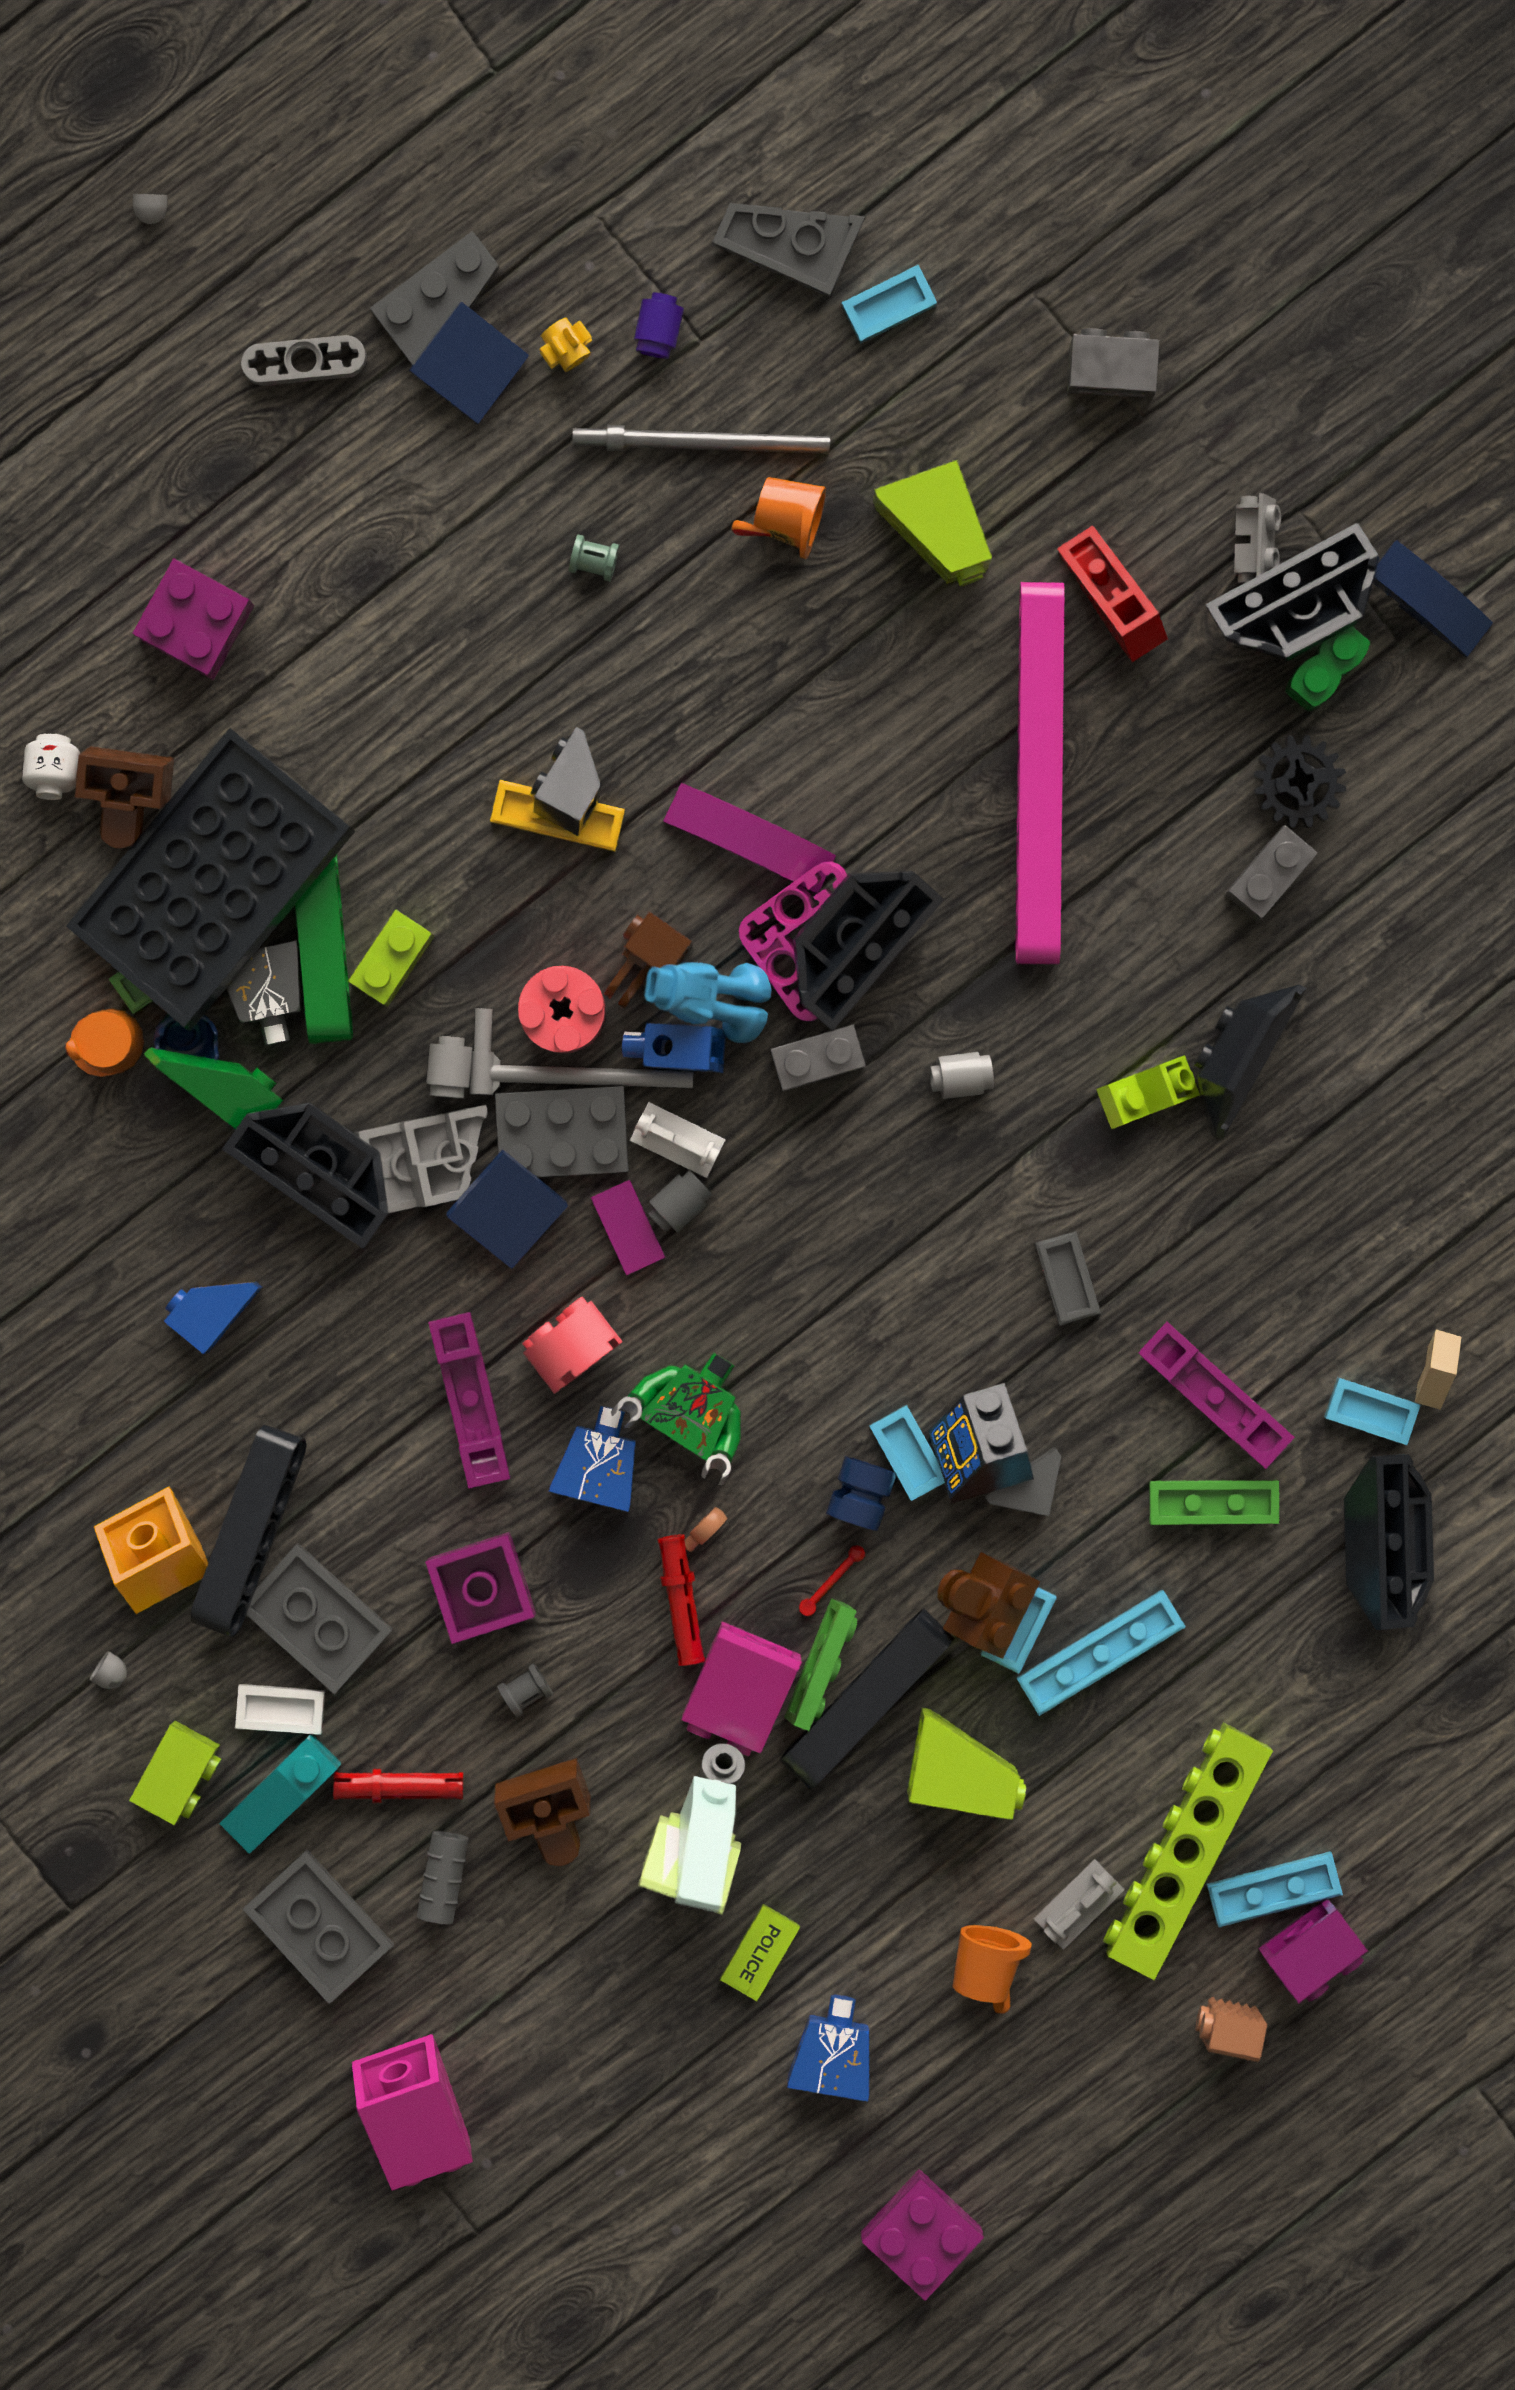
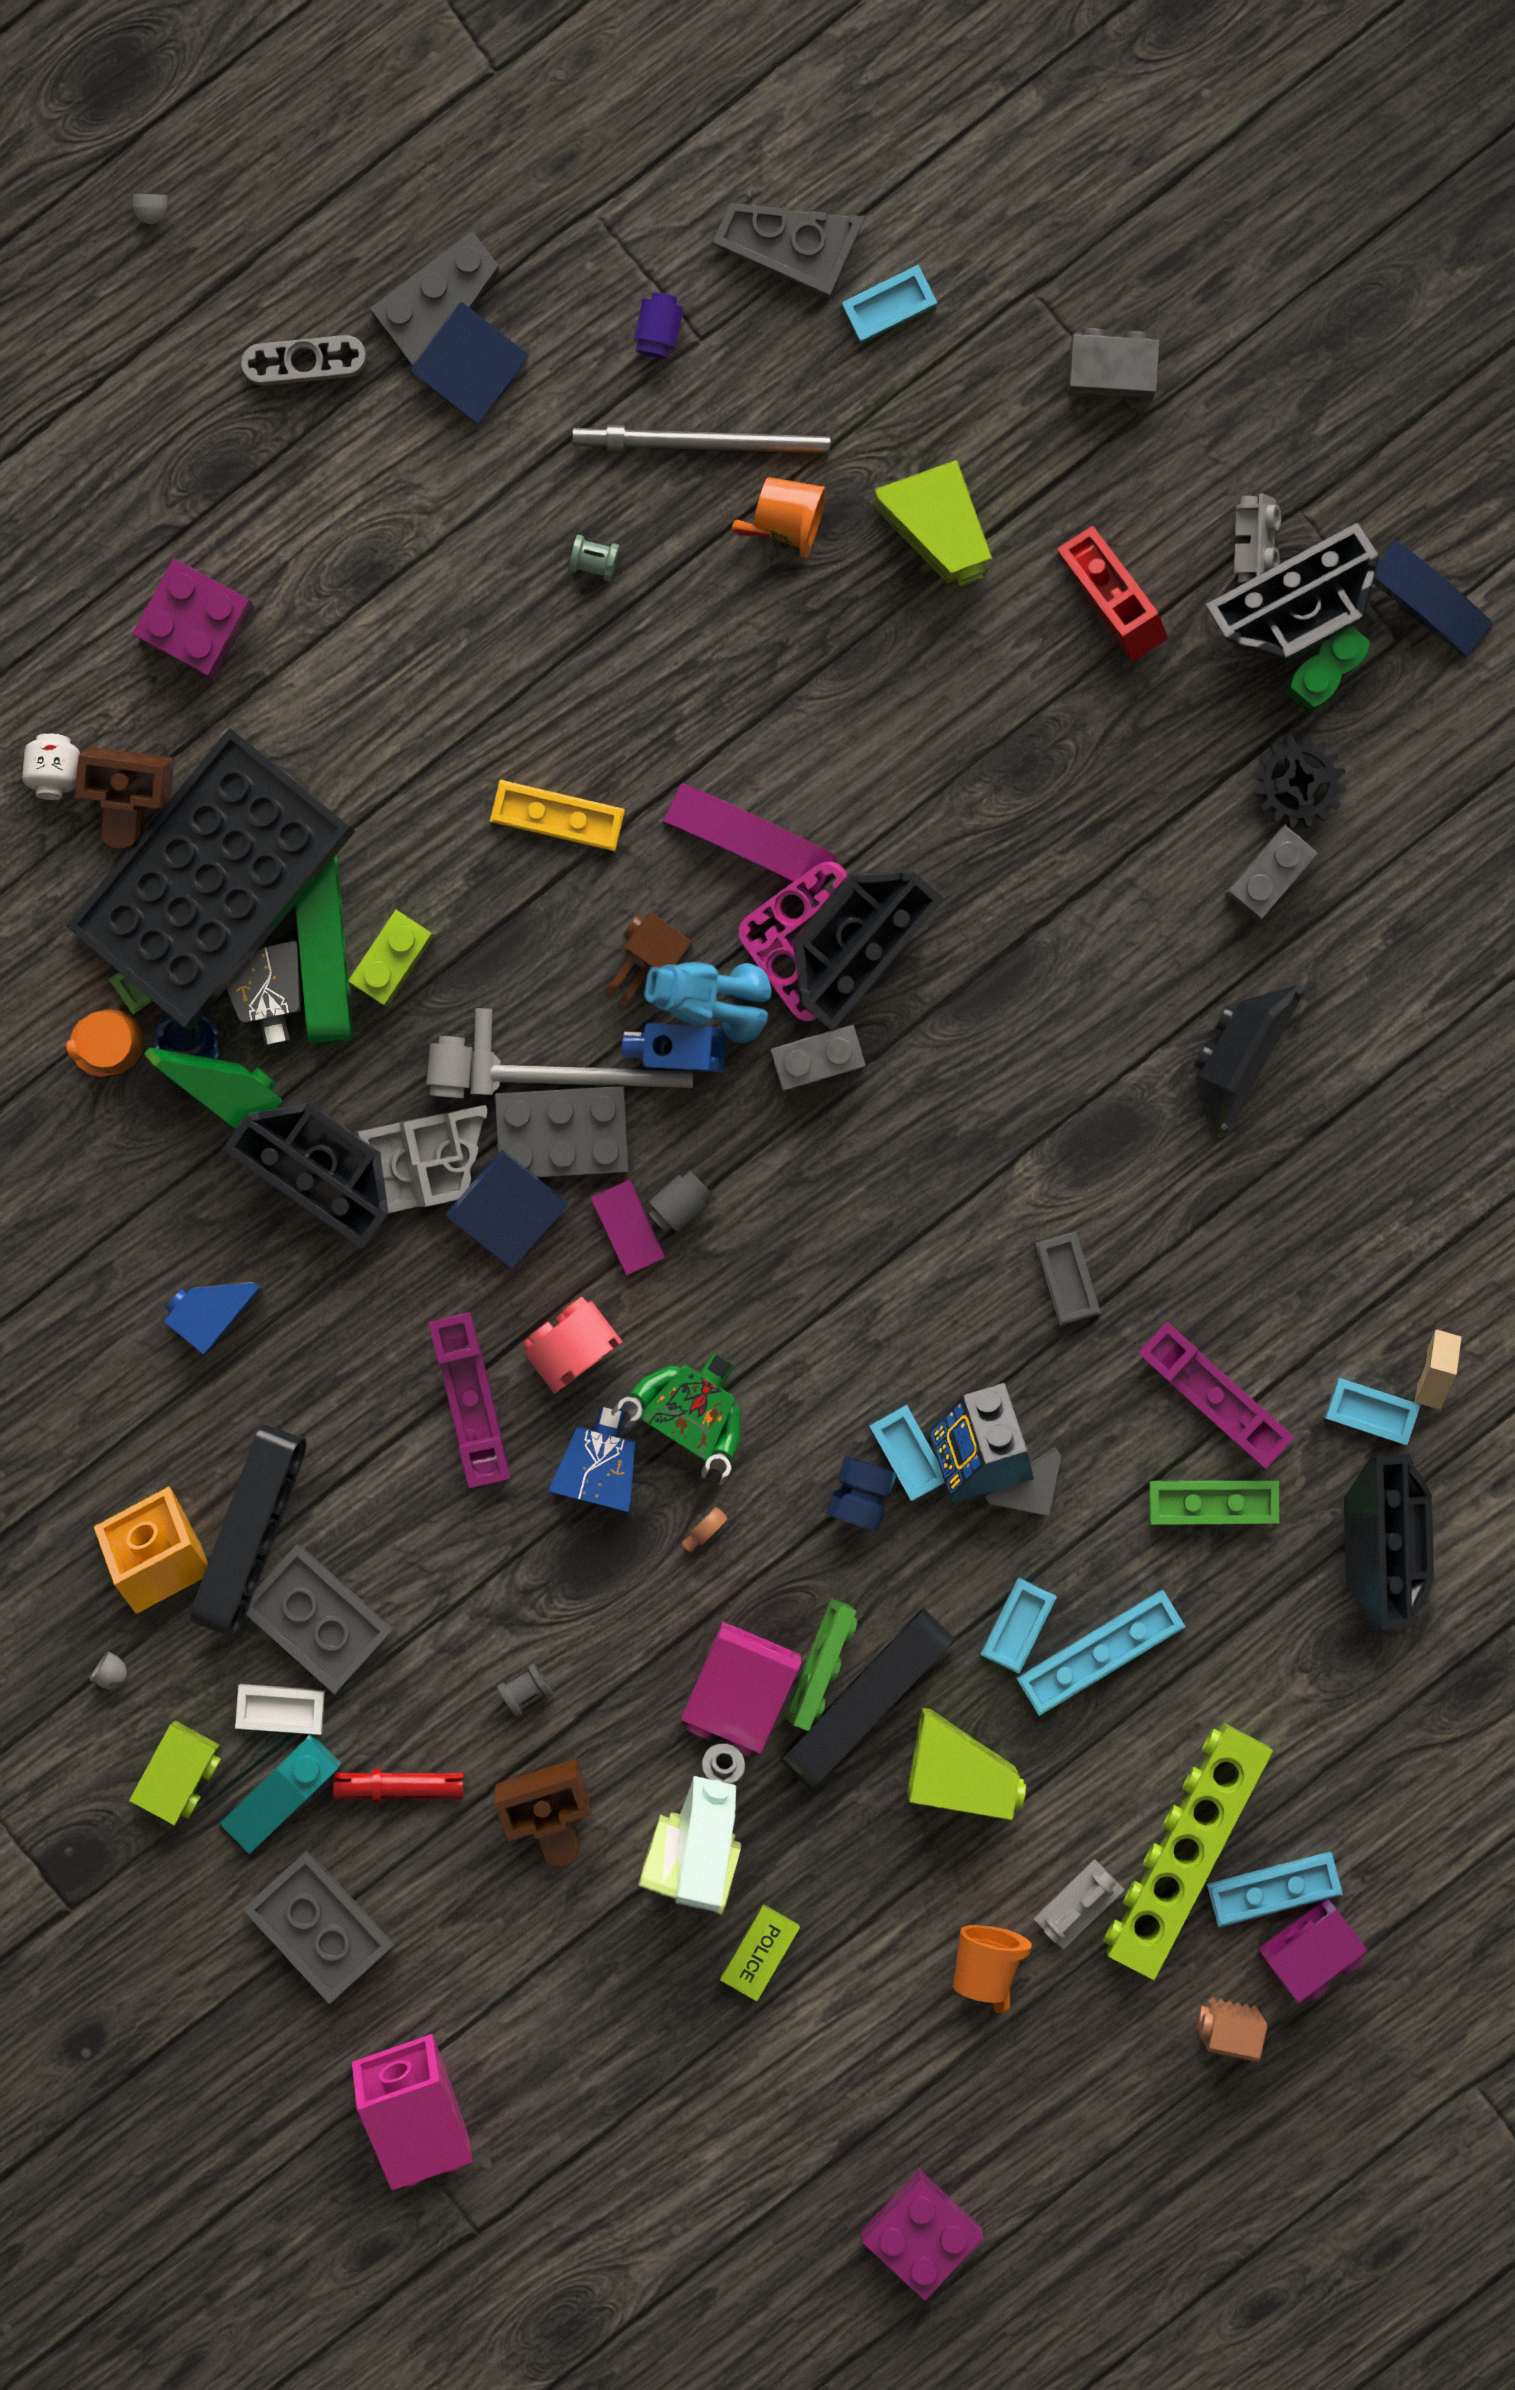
(442, 1877): dark grey axle -> none
(480, 1587): magenta brick -> none
(557, 985): coral brick -> none
(565, 344): yellow gear -> none
(571, 786): slope -> none
(677, 1139): white hinge -> none
(679, 1589): red pin -> none
(808, 1605): red hinge -> none
(833, 2054): blue torso -> none
(962, 1075): light grey brick -> none
(986, 1603): reddish brown brick -> none
(1039, 773): dark pink beam -> none
(1148, 1092): lime slope -> none

